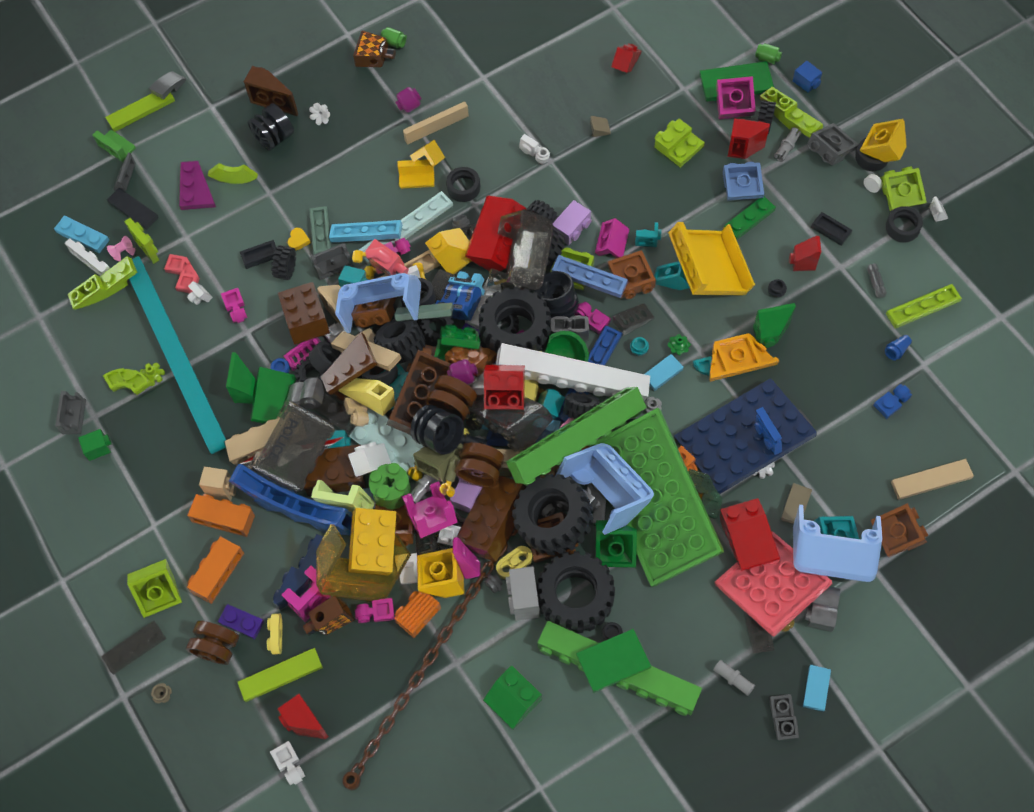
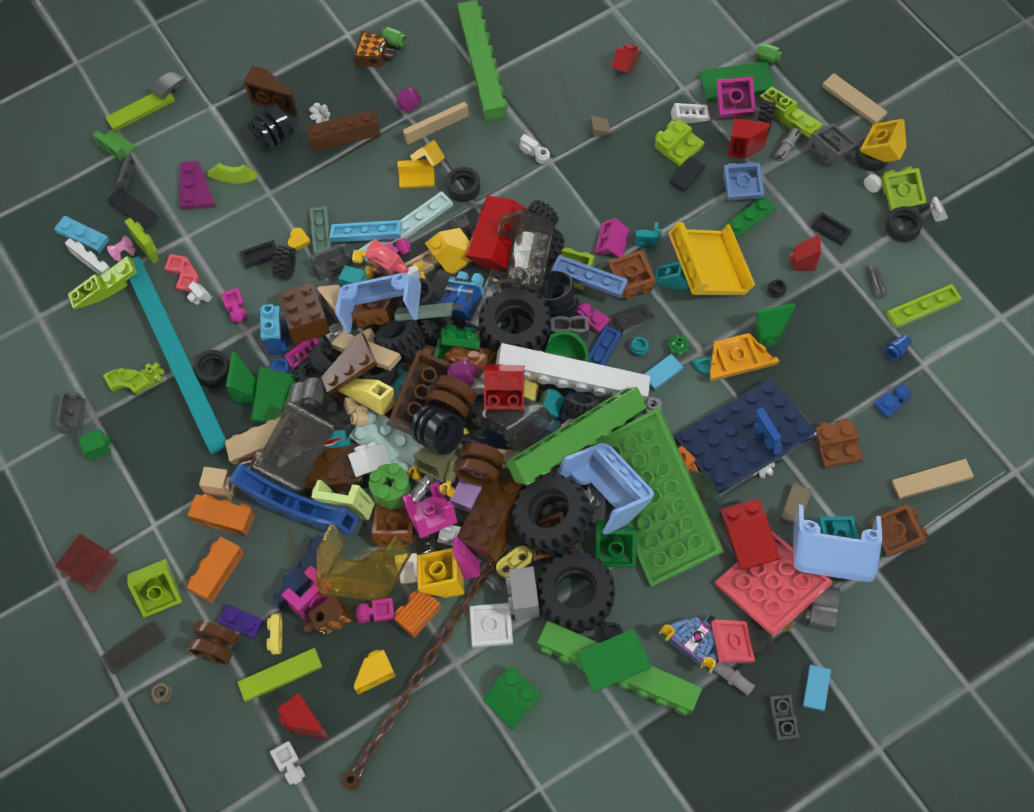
(86, 563): none -> clear red brick
(203, 359): none -> black tyre
(273, 330): none -> hips
(343, 130): none -> reddish brown brick
(372, 541): yellow brick -> none
(373, 671): none -> yellow slope
(481, 60): none -> bright green brick
(491, 625): none -> white tile
(573, 221): lavender brick -> none
(678, 112): none -> white slope
(687, 174): none -> black tile
(694, 640): none -> torso
(732, 641): none -> coral tile
(807, 76): blue brick -> none
(838, 443): none -> dark orange plate
(854, 99): none -> tan tile

